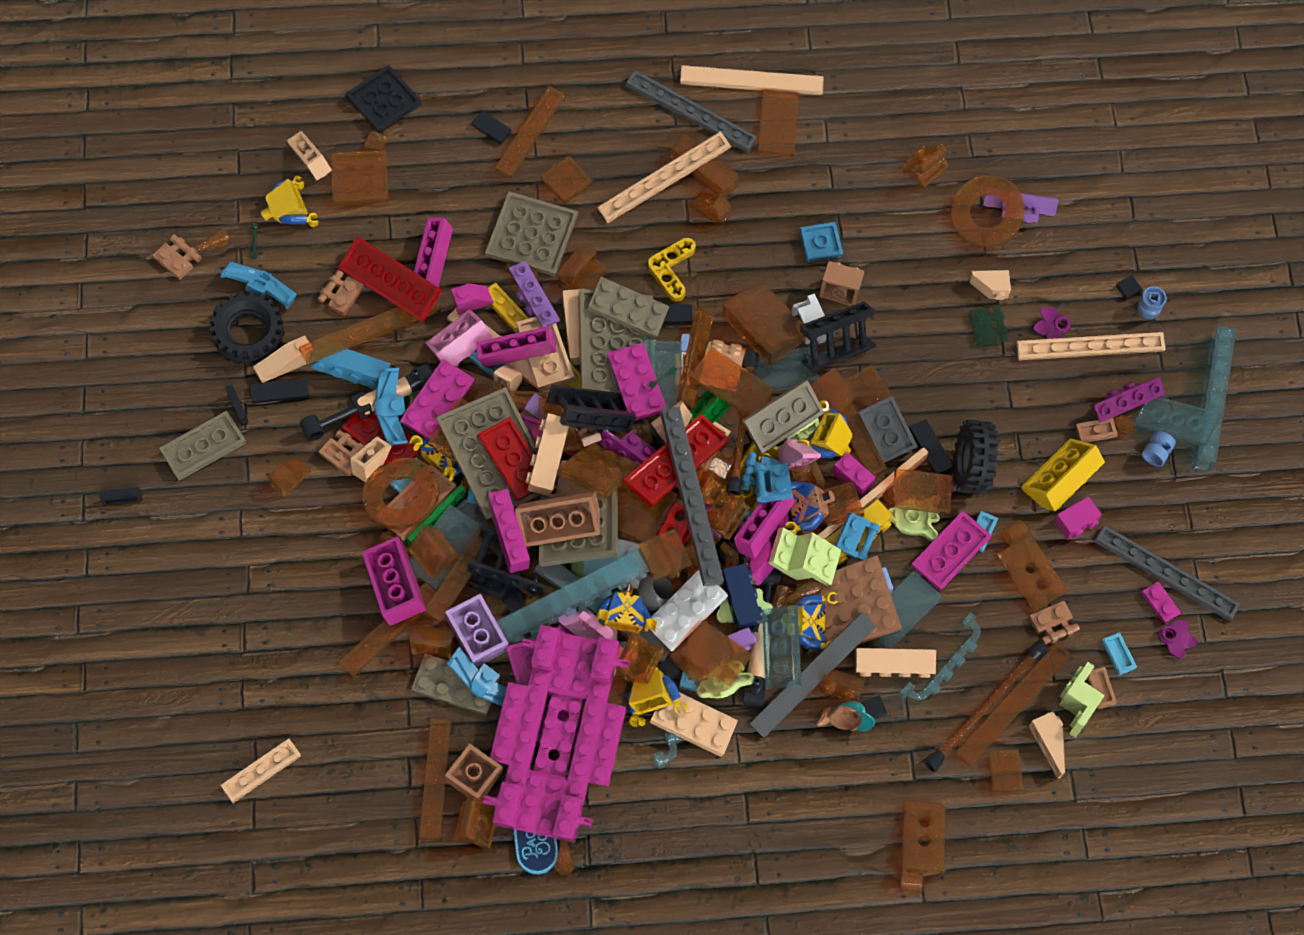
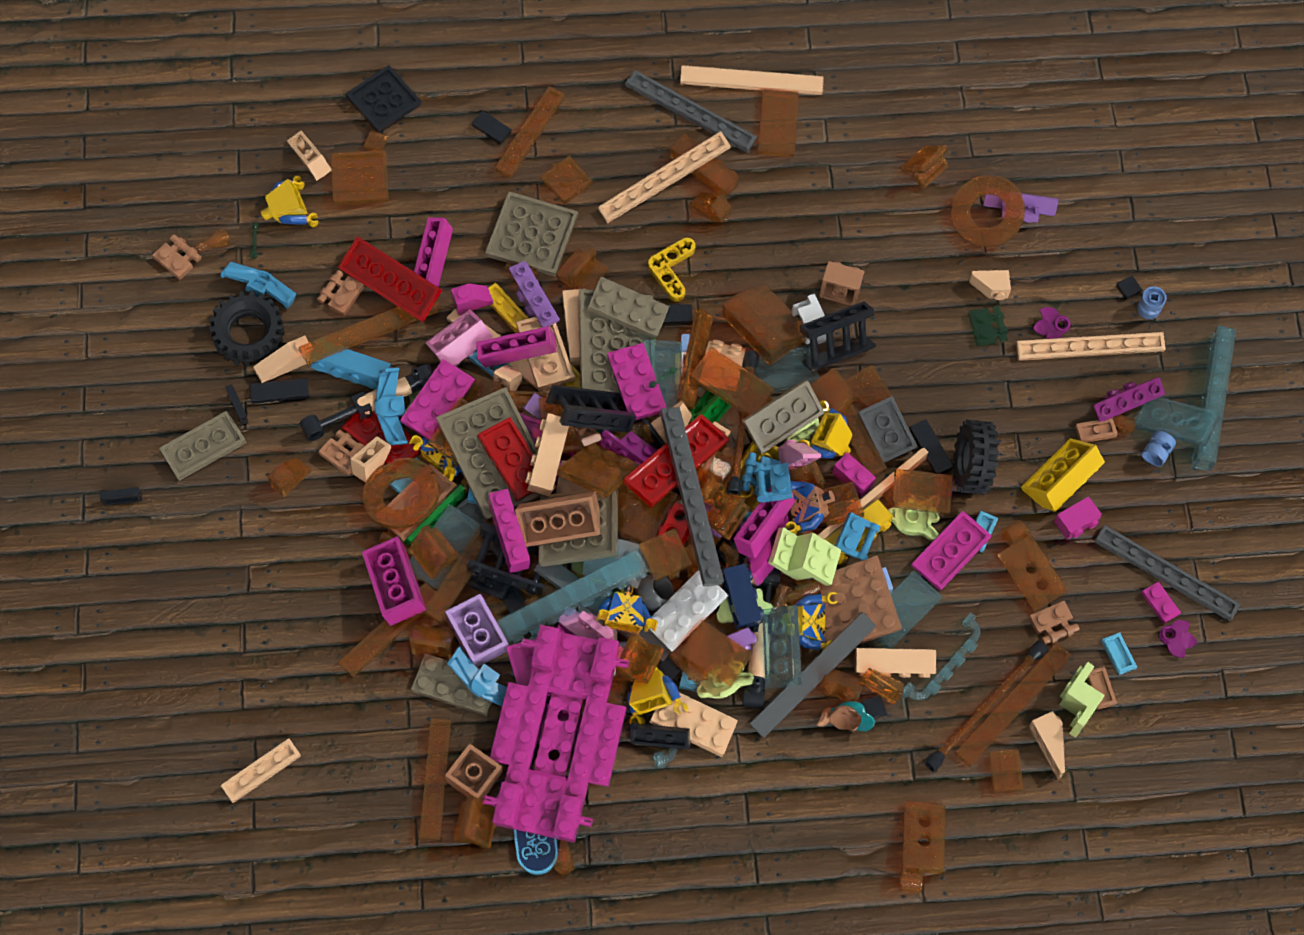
(660, 736): none -> black tile
(821, 242): dark azure plate -> none
(883, 685): none -> clear orange slope

